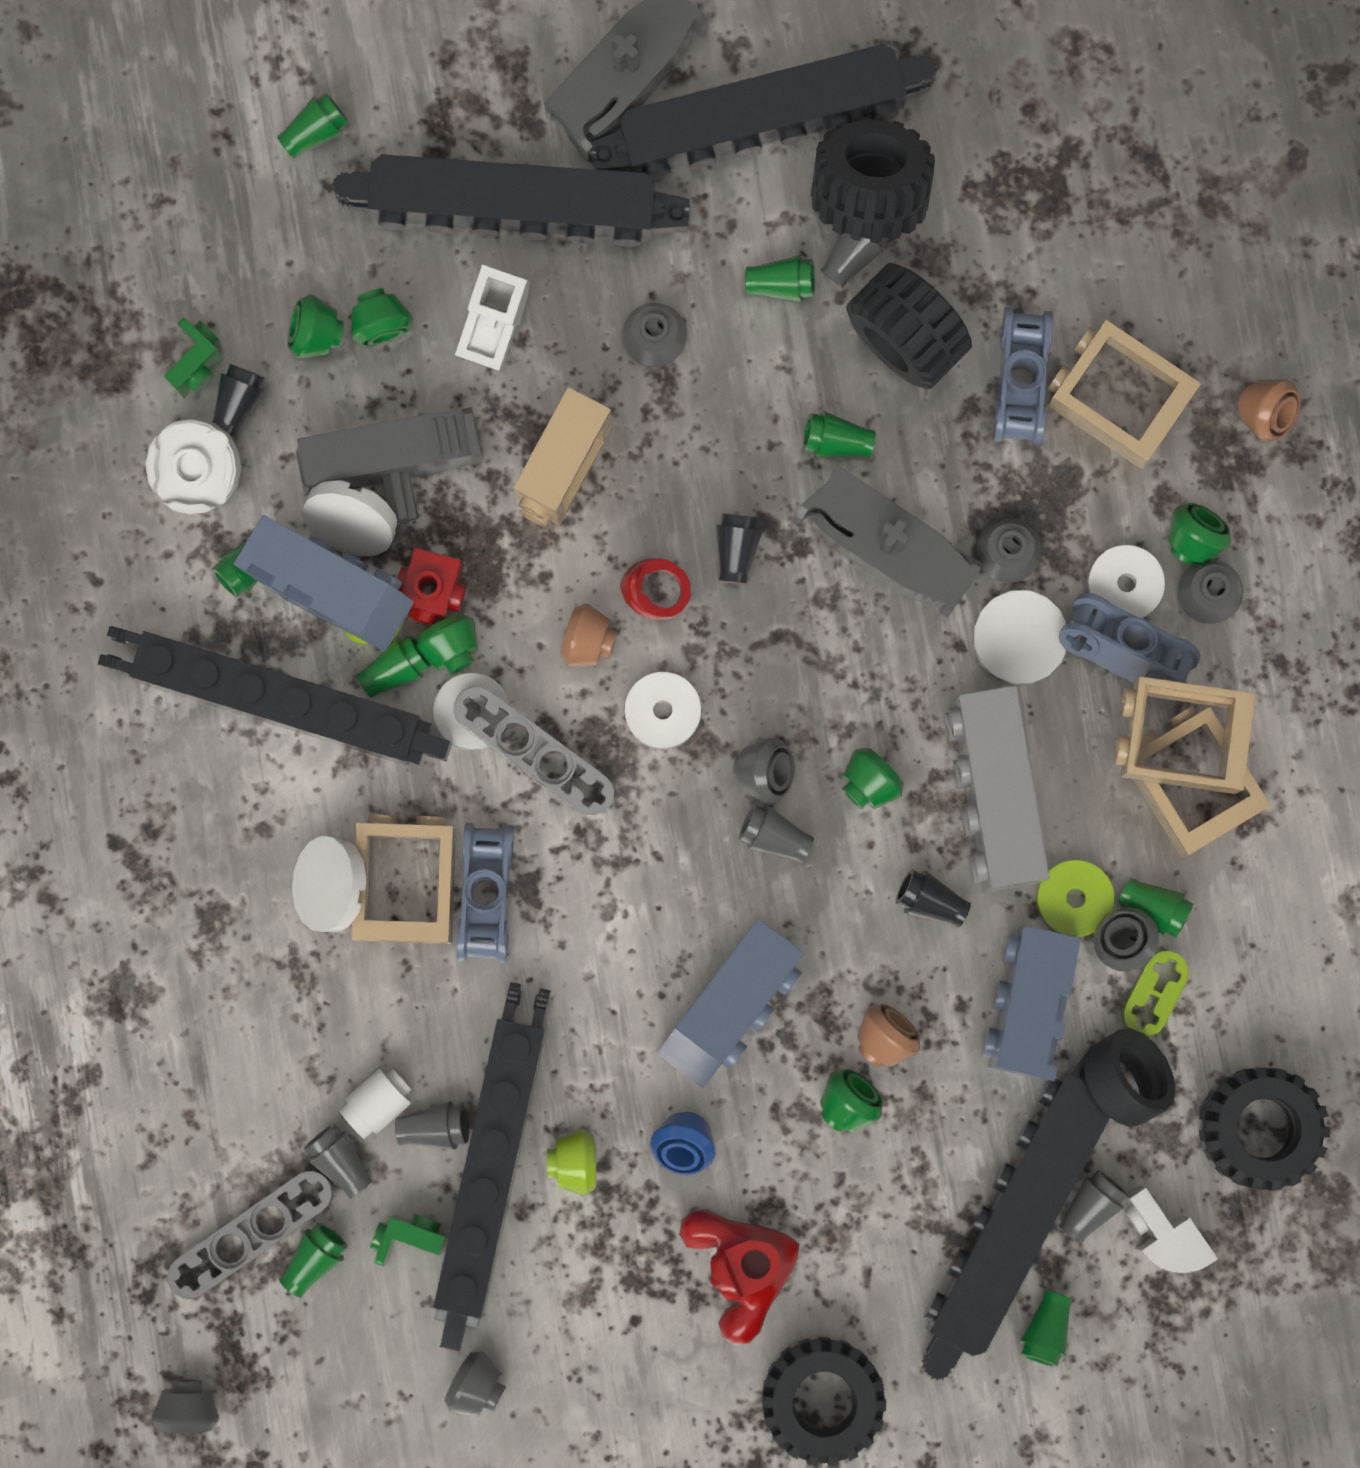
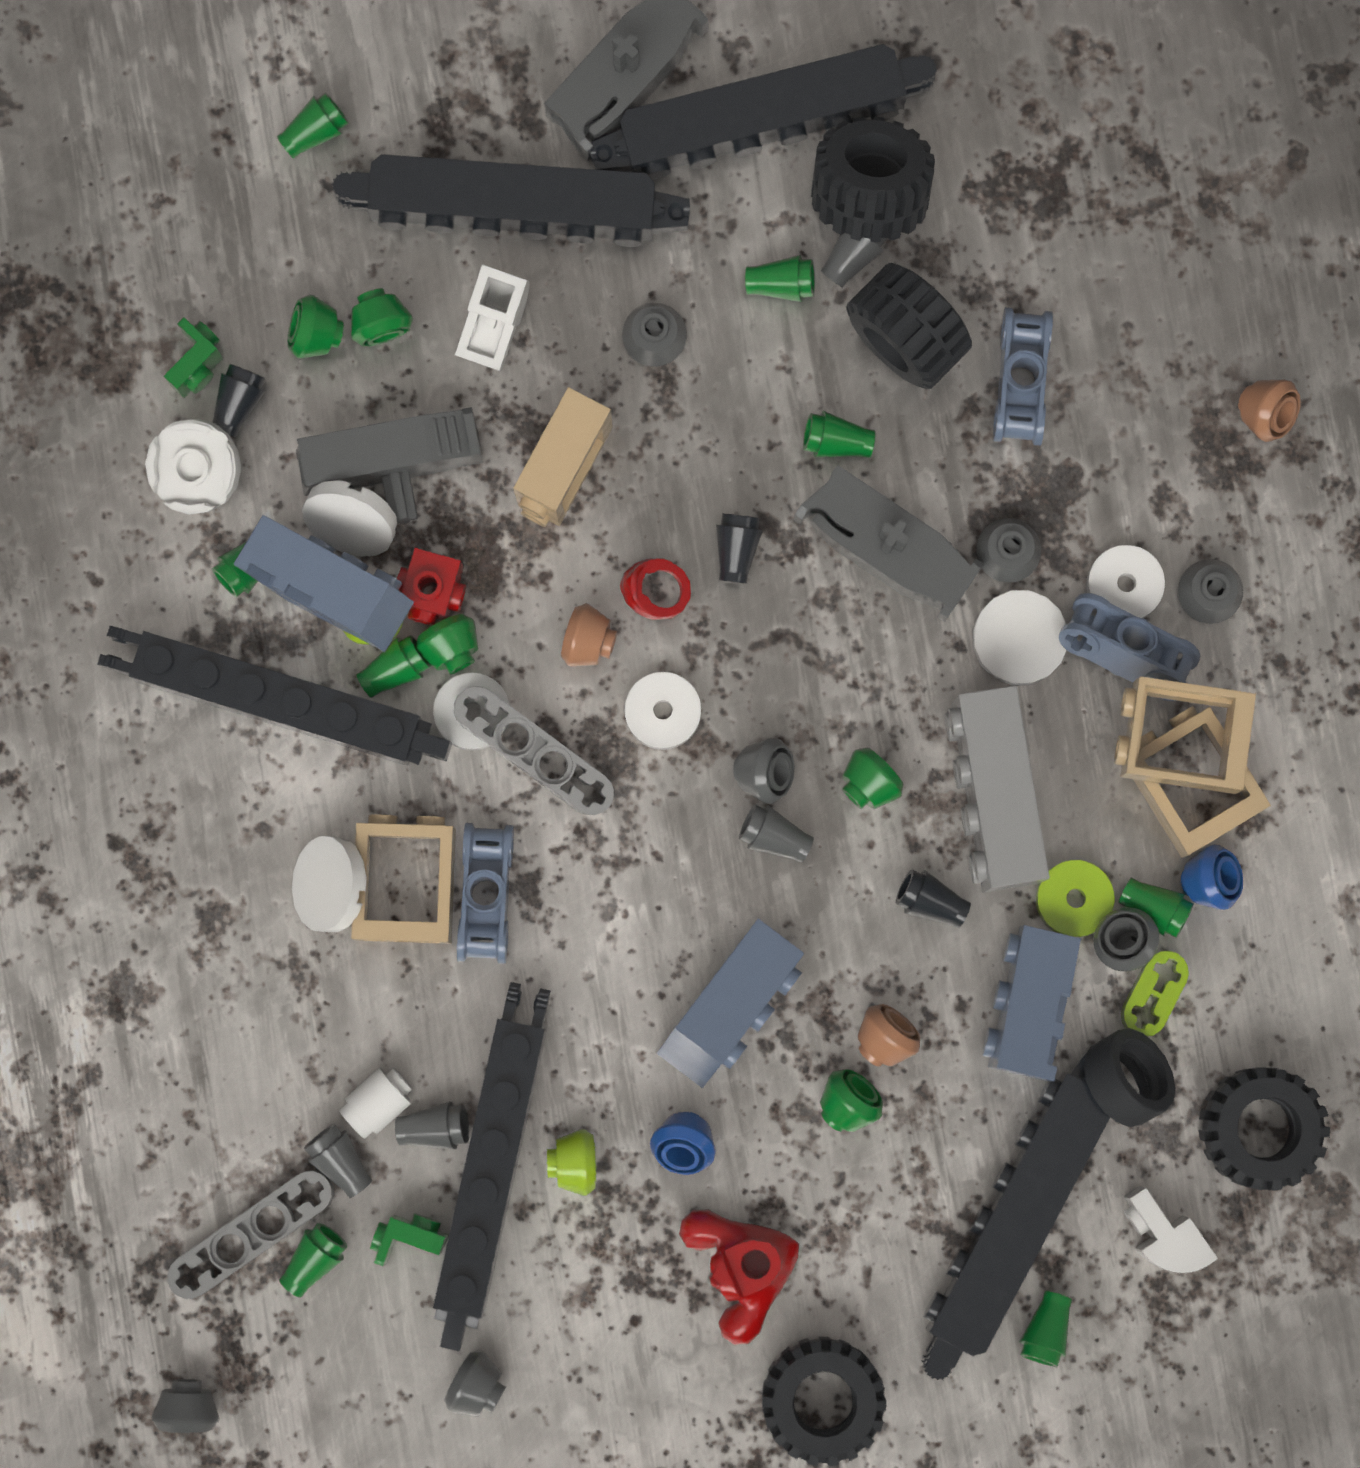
(1093, 1206): dark grey cone -> none
(1134, 450): tan window -> none
(1197, 533): green cone -> none
(1213, 878): none -> blue cone

